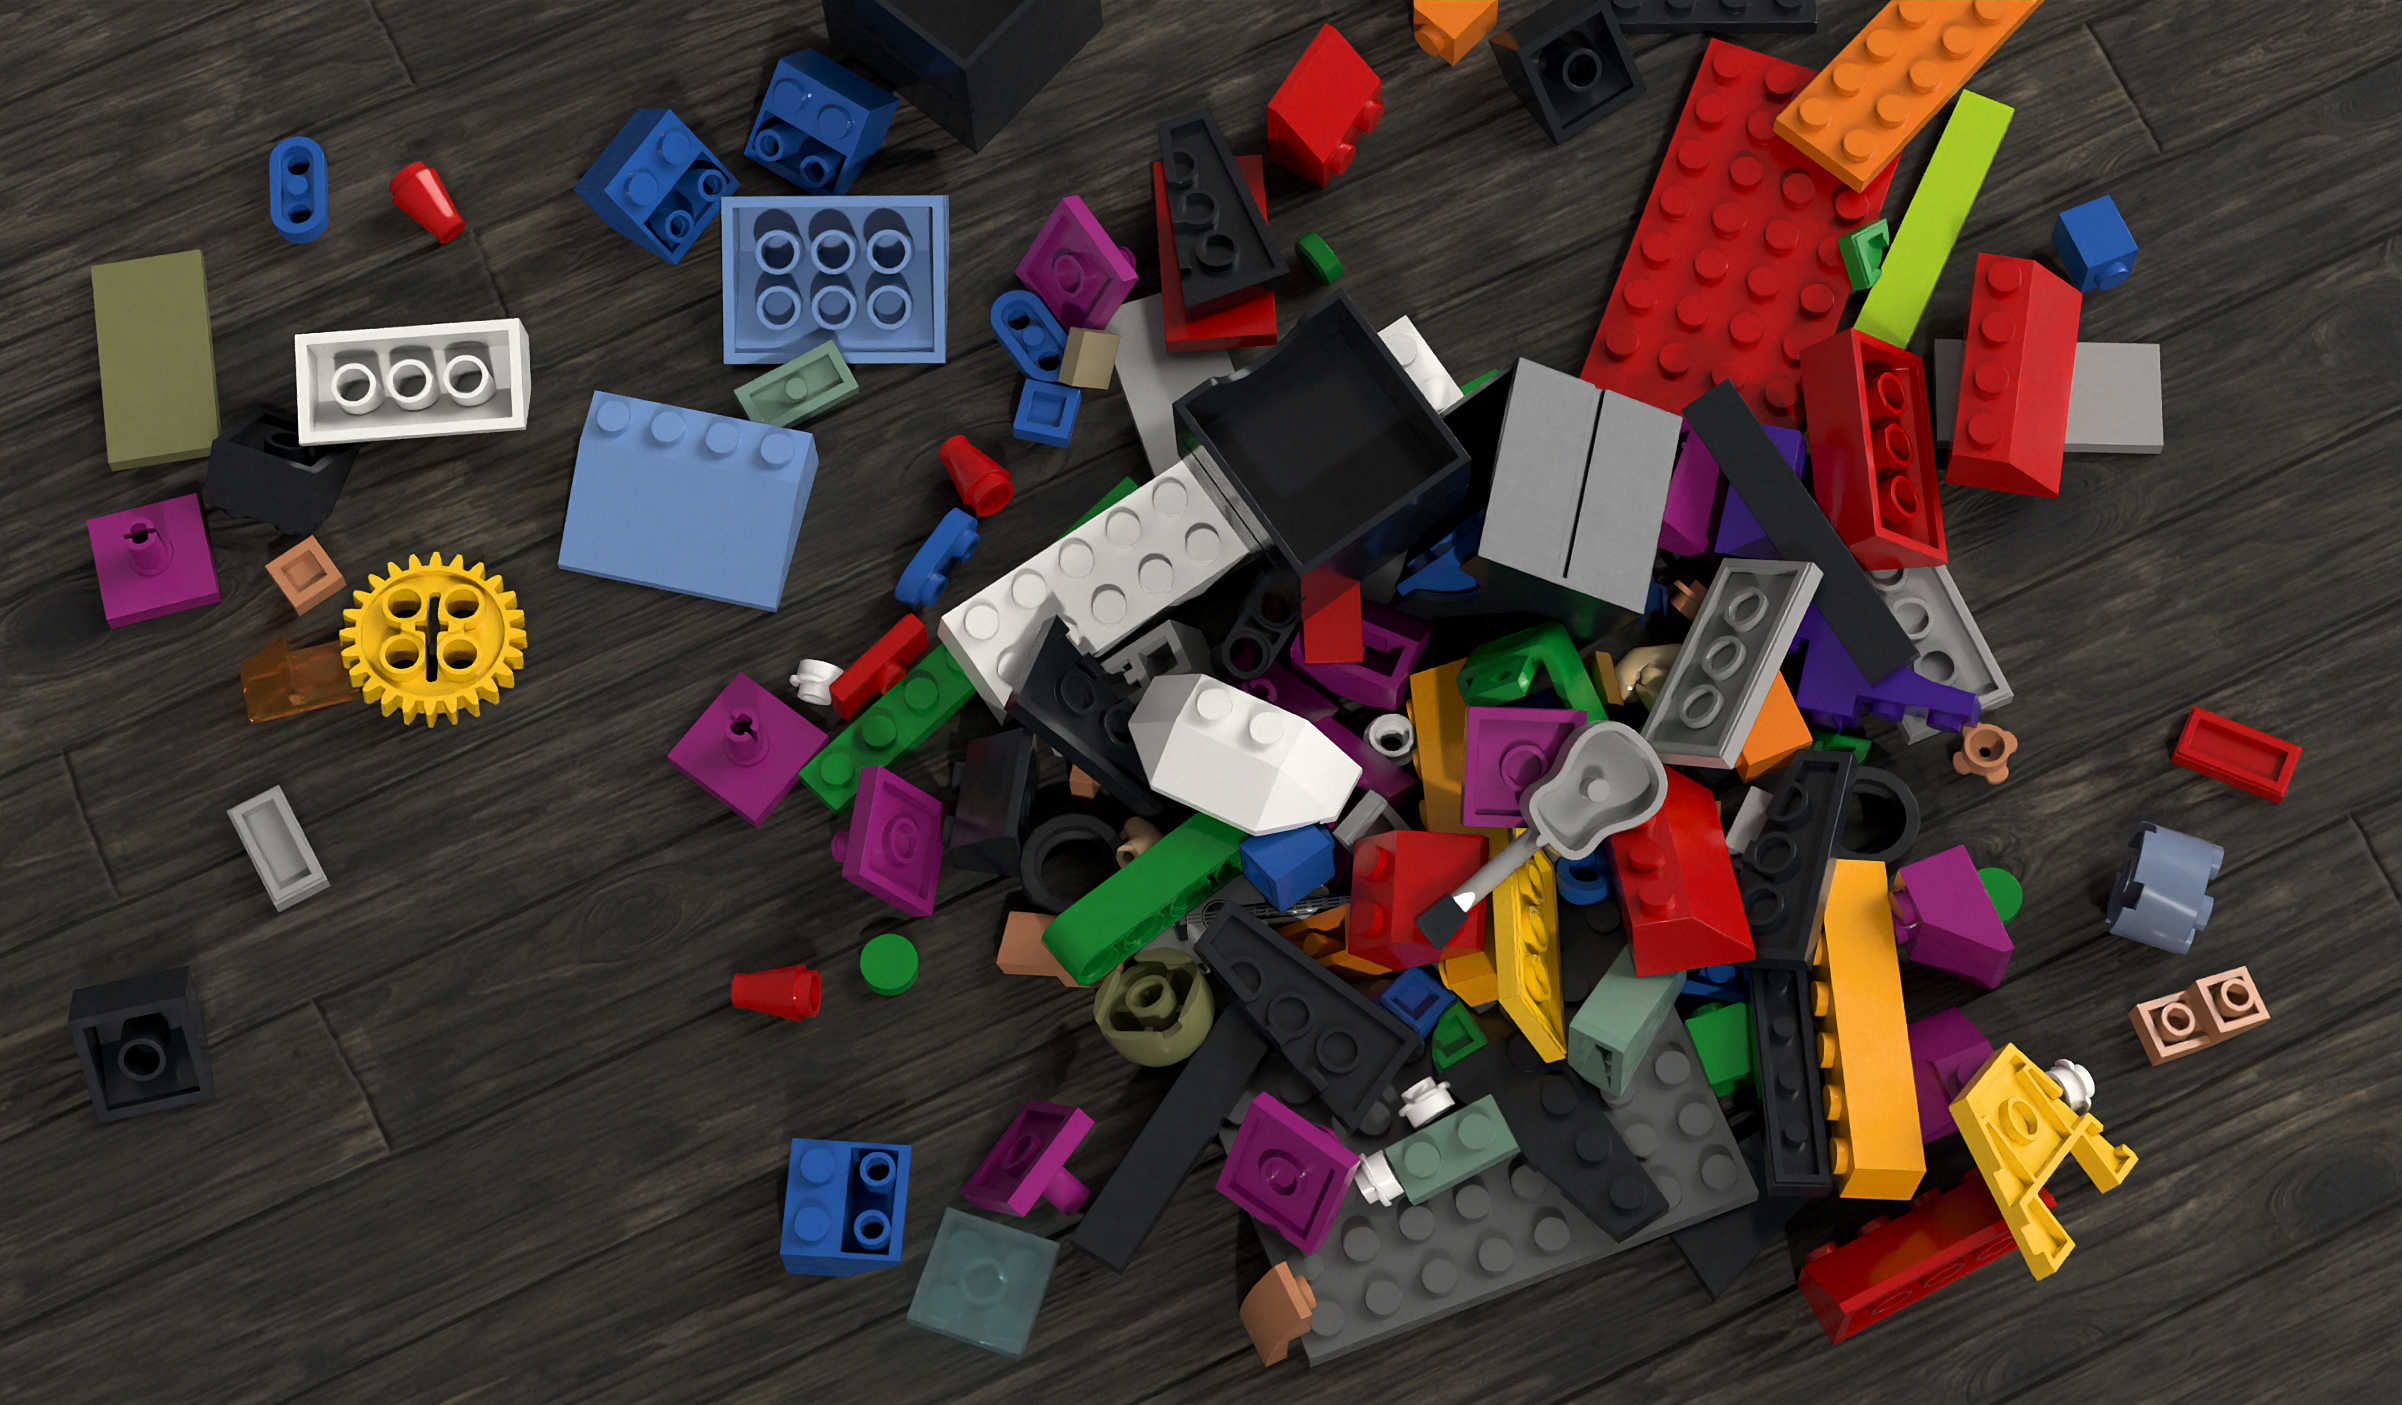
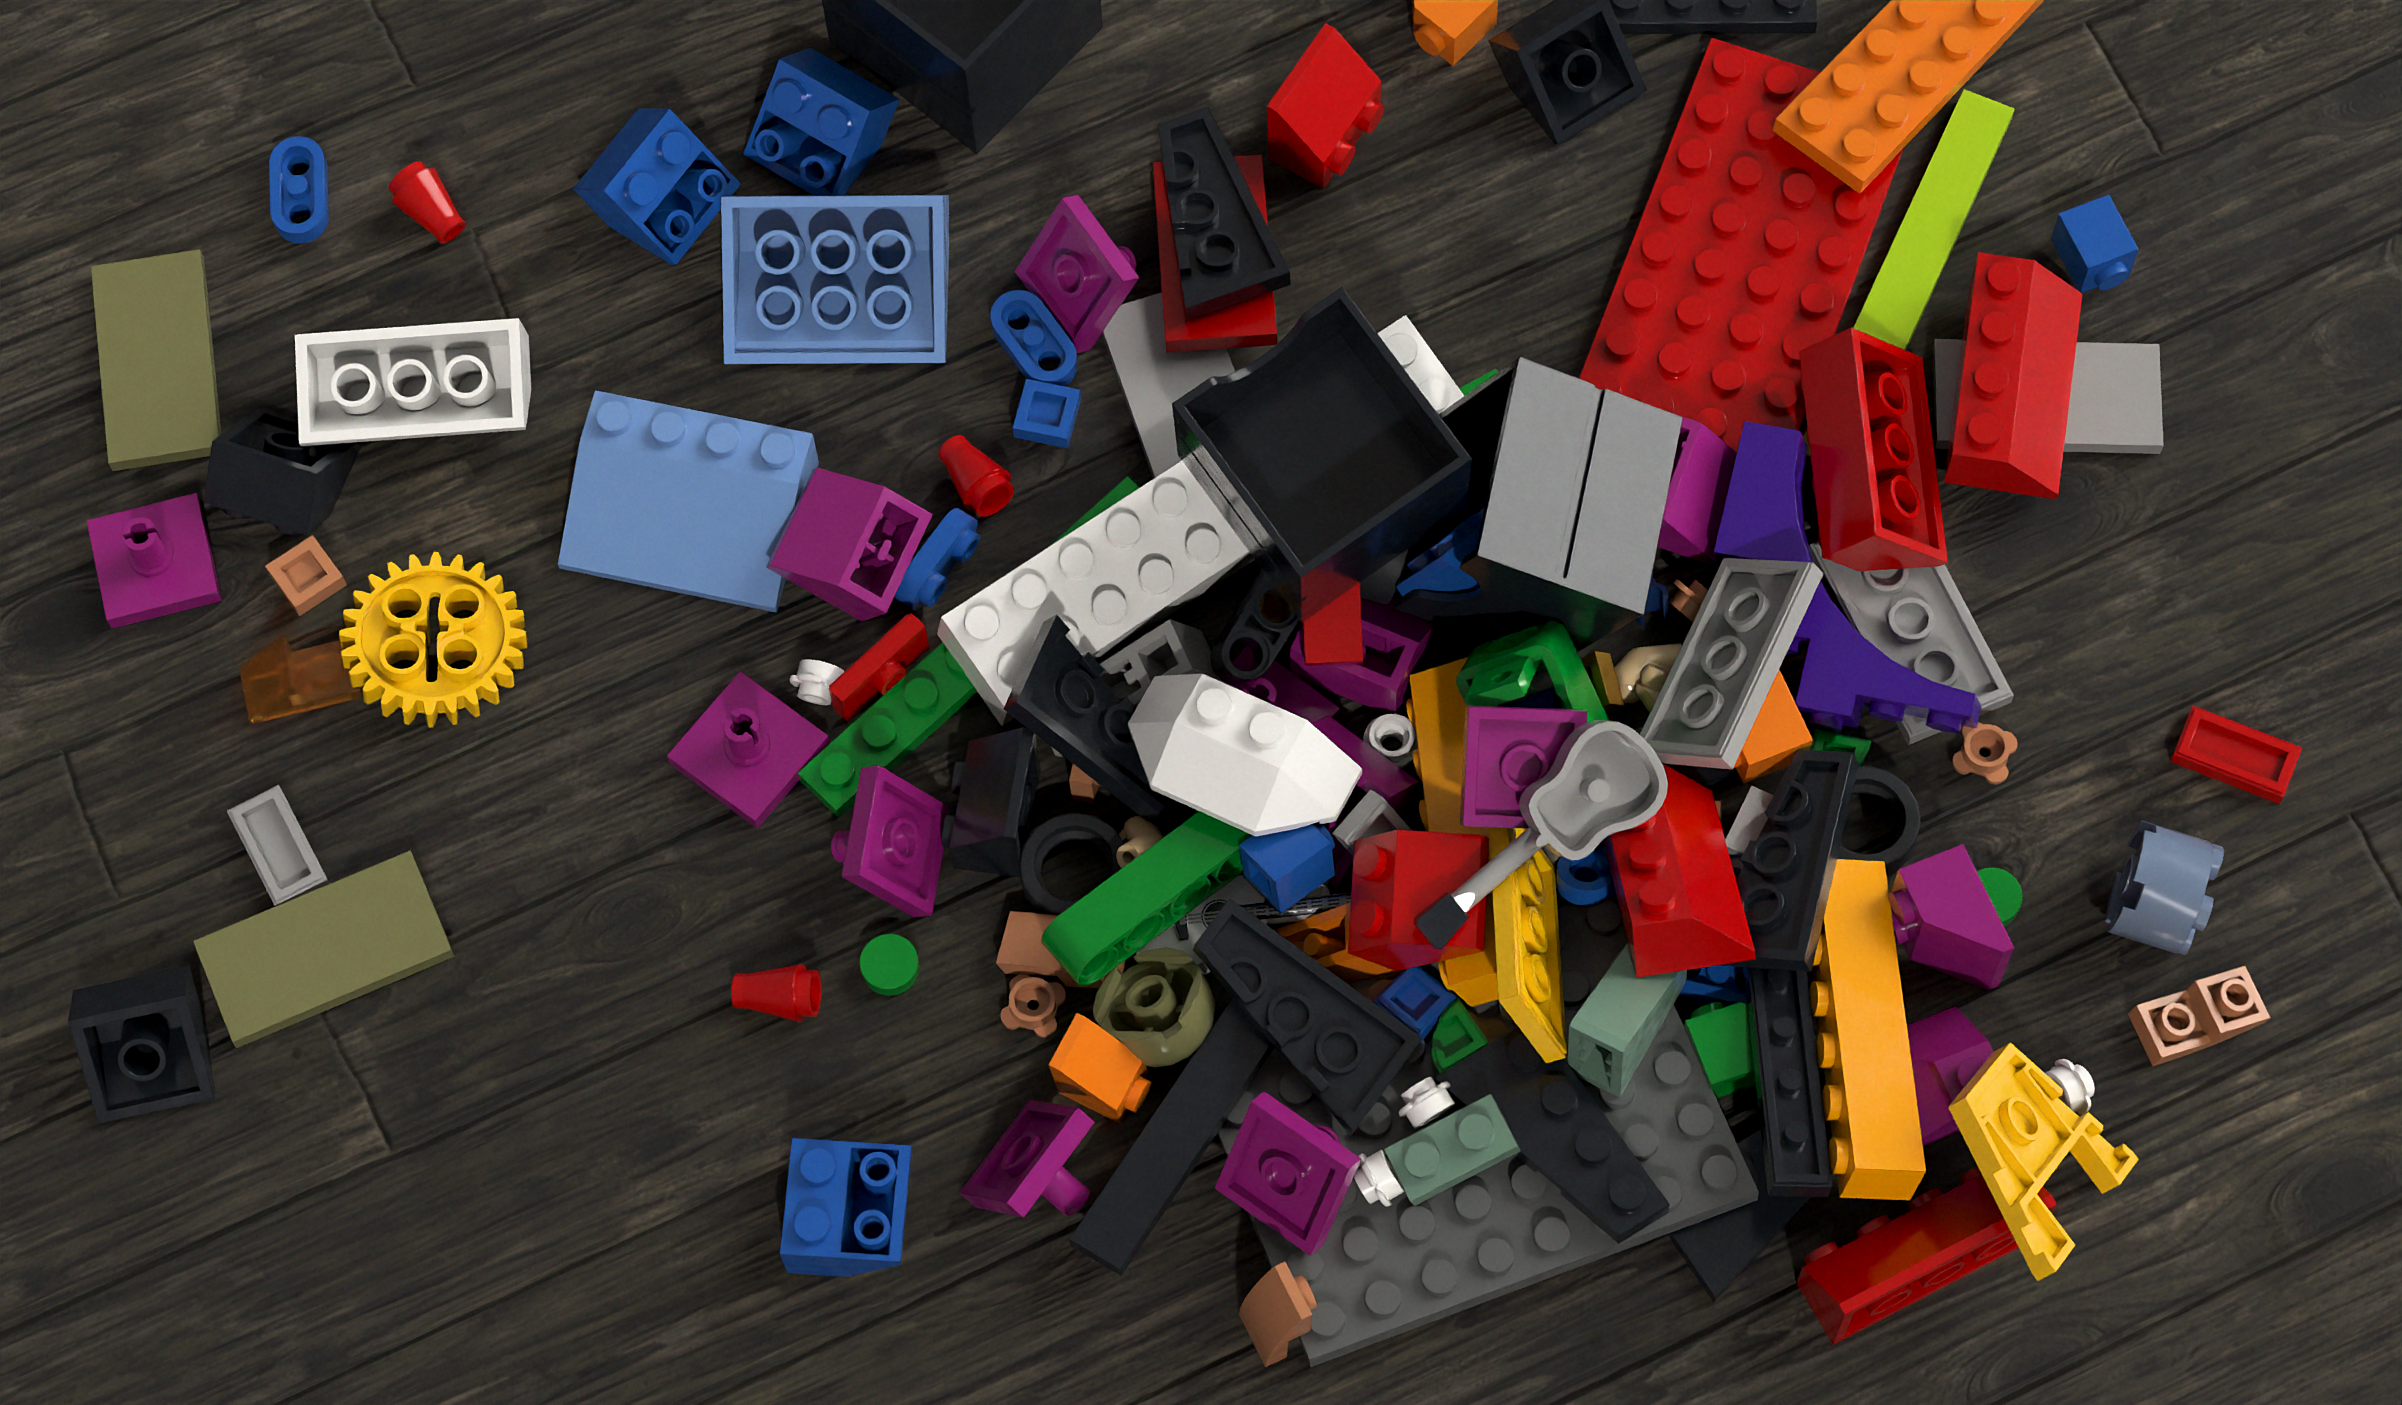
(323, 949): none -> olive tile
(798, 388): sand green plate -> none
(849, 542): none -> magenta slope
(983, 1283): clear light blue plate -> none
(1027, 989): none -> nougat plate
(1089, 358): dark tan tile -> none
(1099, 1071): none -> orange slope
(1318, 259): green tile -> none
(1800, 531): black tile -> none
(1863, 252): green tile -> none

